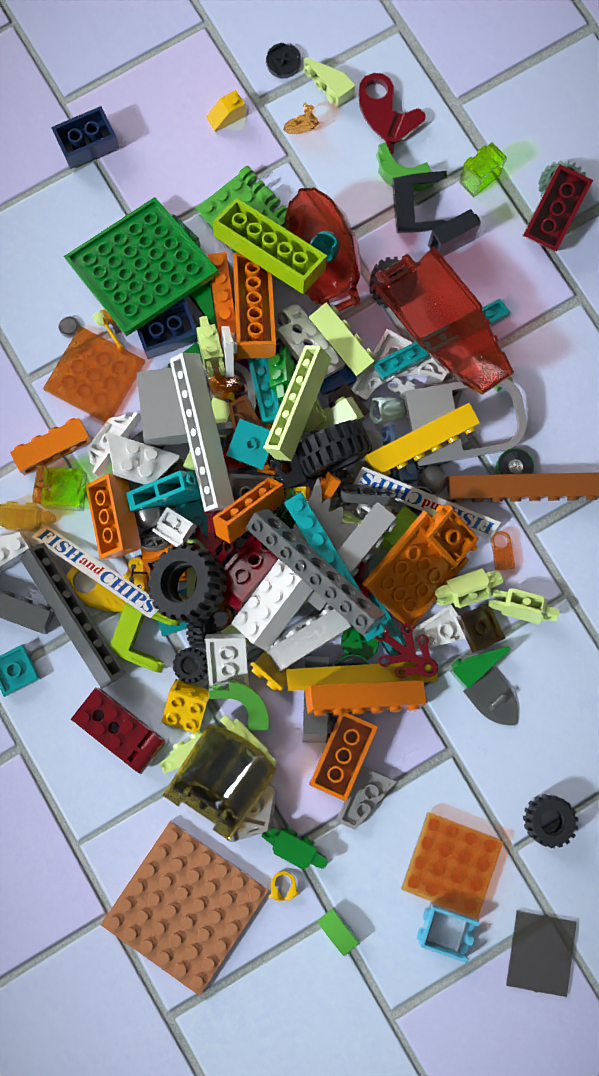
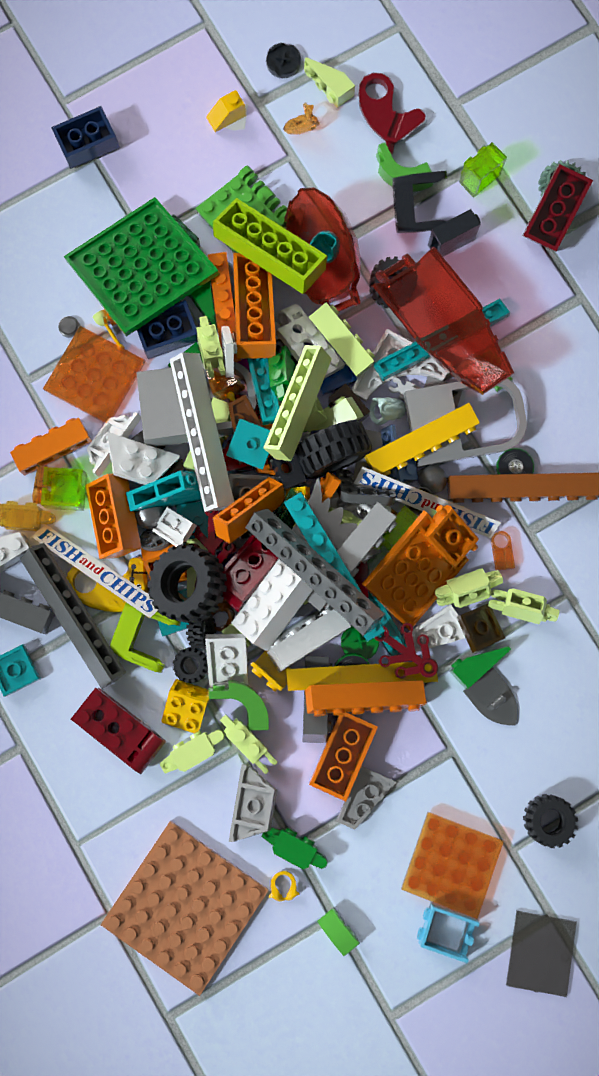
(221, 779): clear smoke windscreen -> none

